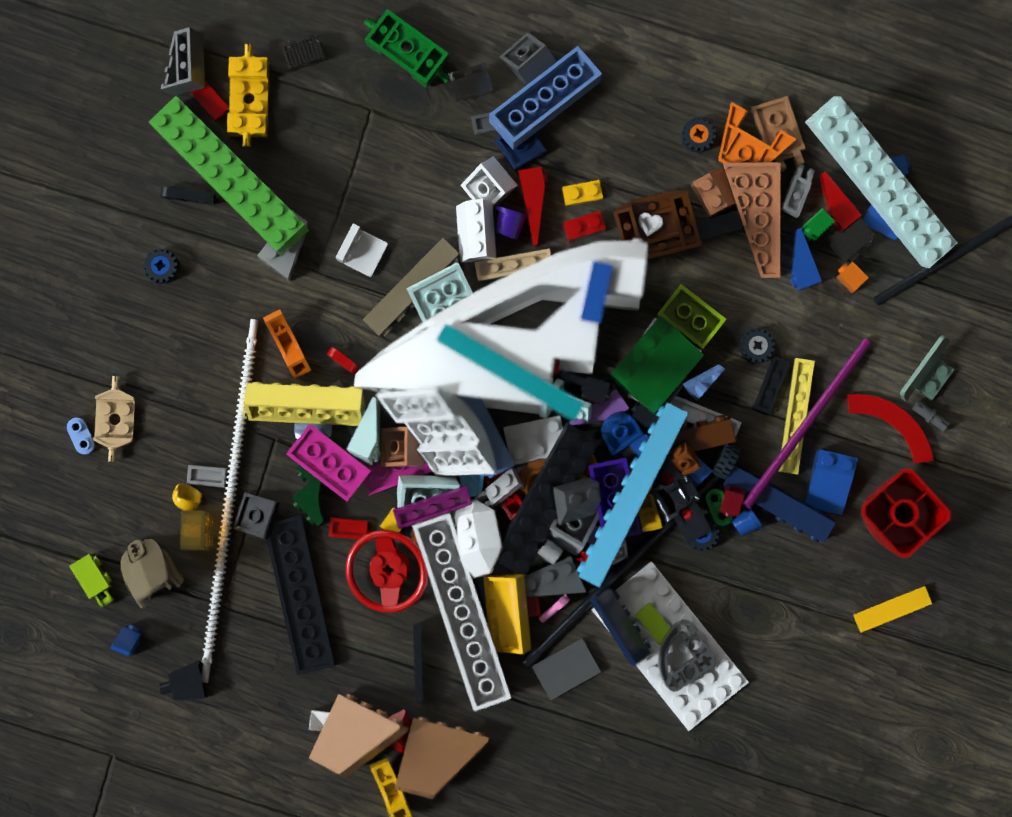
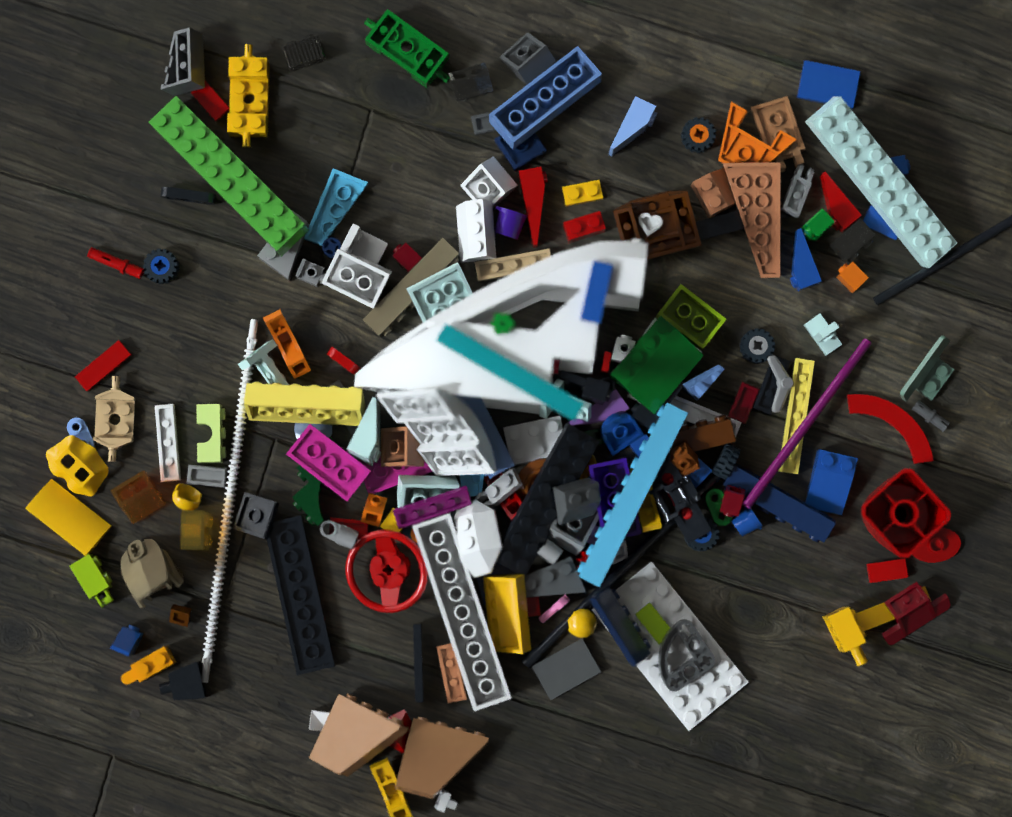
(68, 517): none -> yellow slope
(85, 457): none -> yellow piece
(103, 366): none -> red tile
(123, 266): none -> red pin
(138, 497): none -> clear orange slope
(149, 666): none -> light orange brick
(167, 442): none -> white tile
(180, 615): none -> reddish brown plate
(212, 450): none -> yellowish green arch
(264, 364): none -> light aqua bracket
(302, 273): none -> light grey brick
(331, 245): none -> dark blue wheel
(335, 202): none -> medium azure wing
(342, 534): none -> light grey piece
(356, 277): none -> white slope
(374, 509): none -> orange brick
(406, 257): none -> dark red brick
(444, 800): none -> white tile
(451, 674): none -> nougat tile
(498, 319): none -> green plant
(582, 623): none -> yellow hair
(606, 362): none -> red tile
(623, 341): none -> white brick
(635, 123): none -> light blue slope
(743, 402): none -> dark red tile
(783, 383): none -> light grey piece
(823, 81): none -> blue tile
(823, 333): none -> light aqua bracket
(847, 633): none -> yellow brick
(887, 570): none -> red tile
(912, 610): none -> dark red plate
(939, 547): none -> red piece

